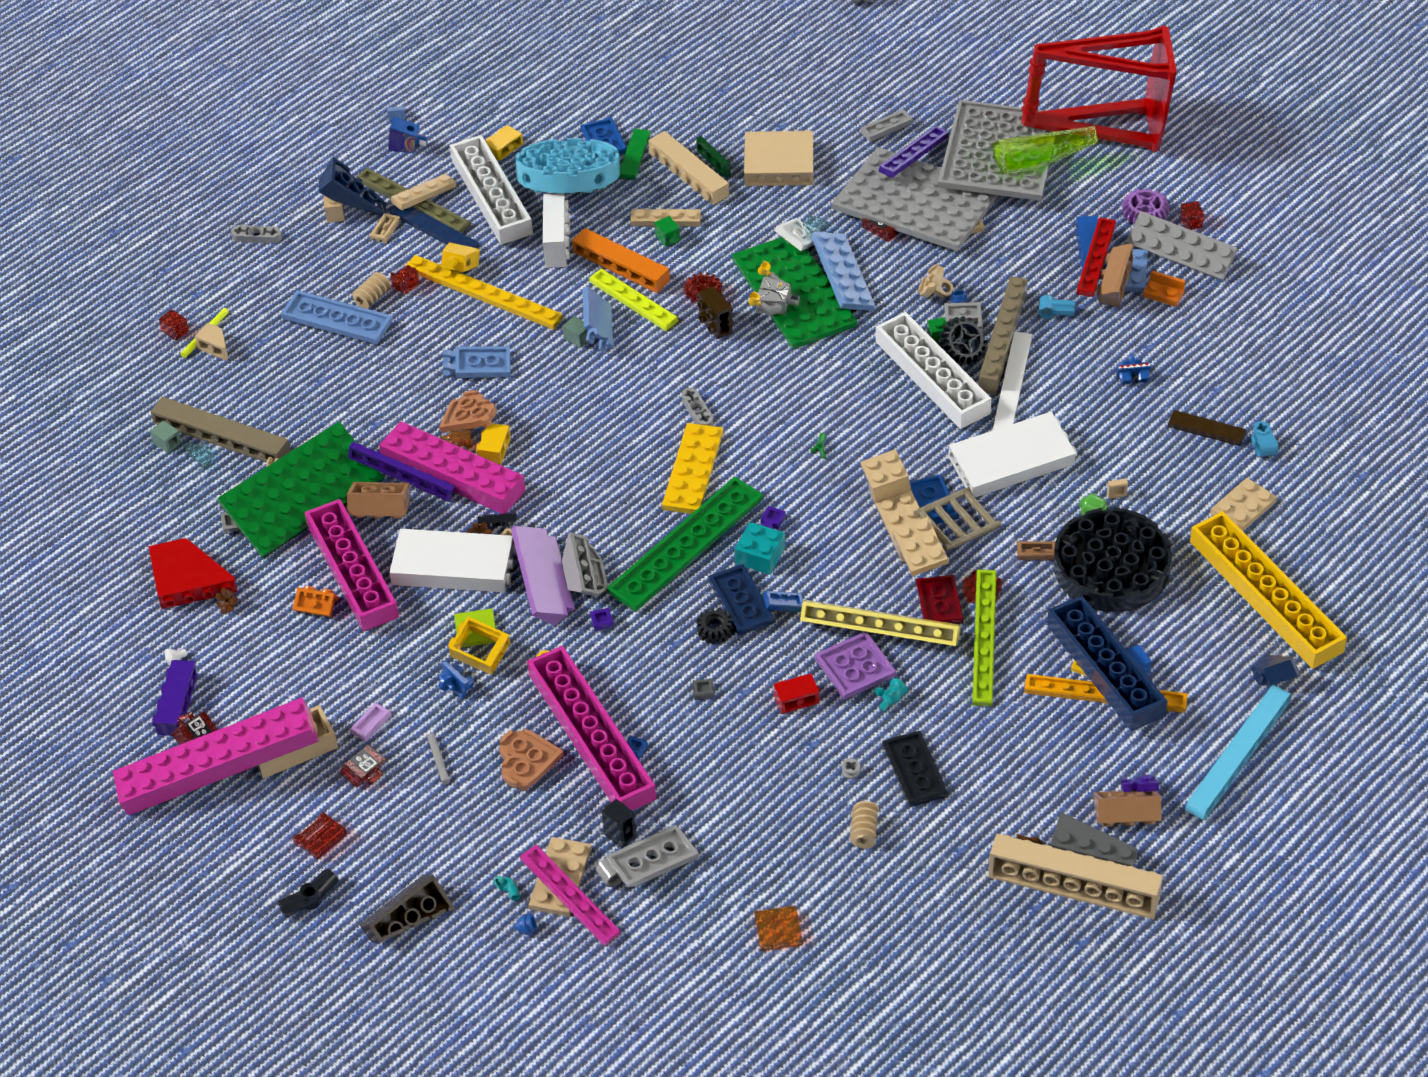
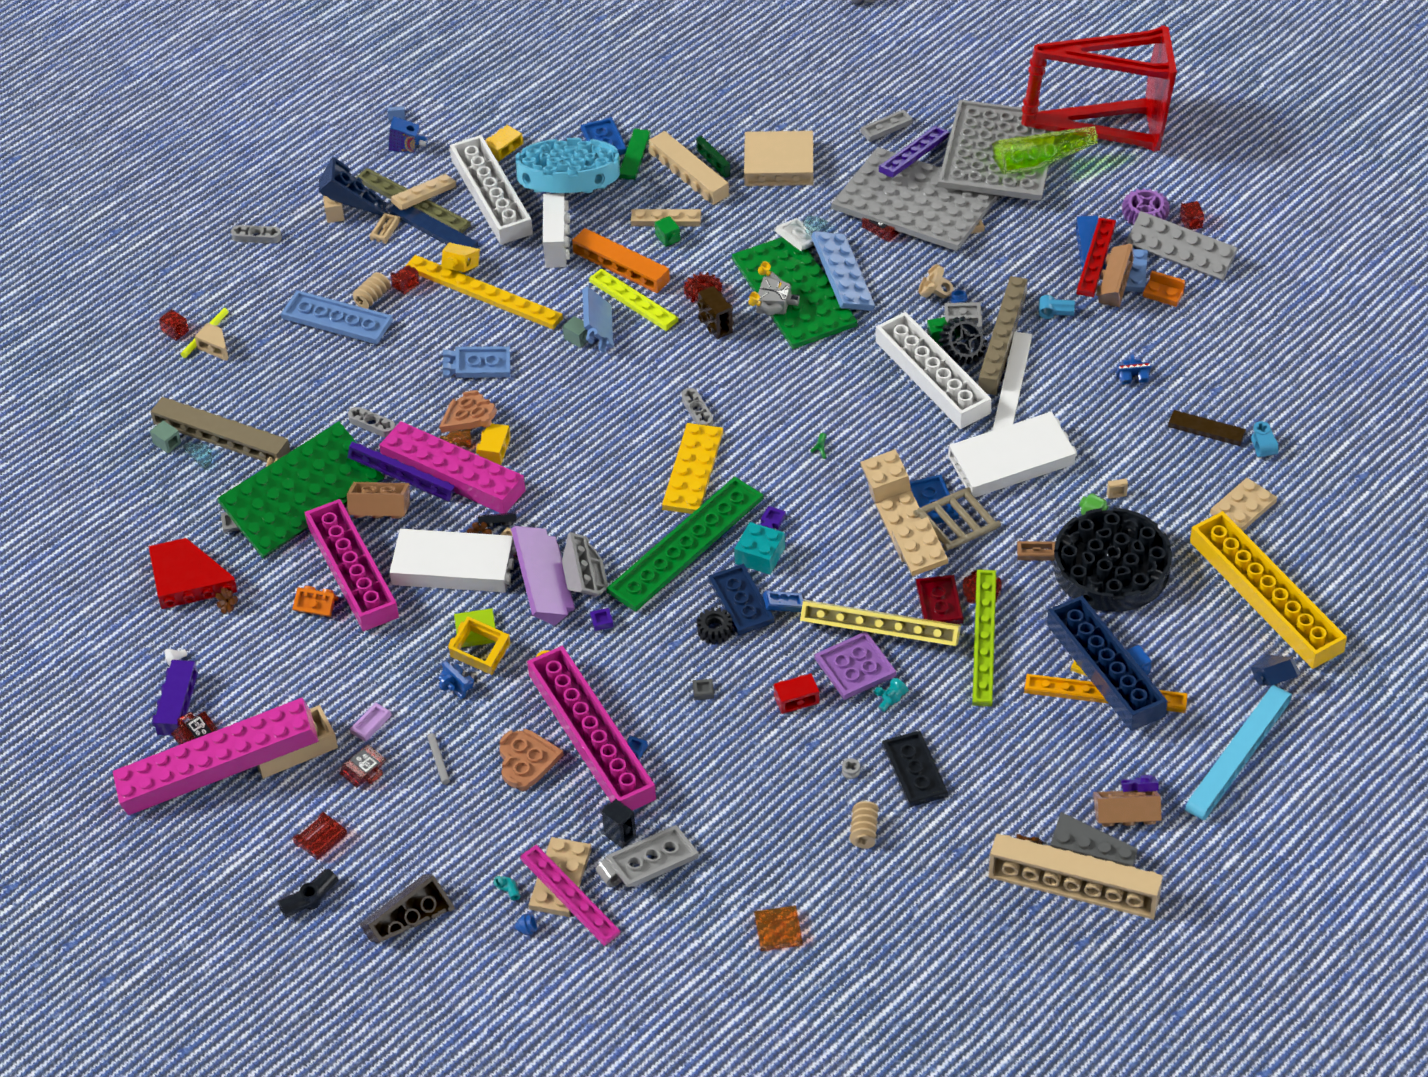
(365, 416): none -> light grey beam

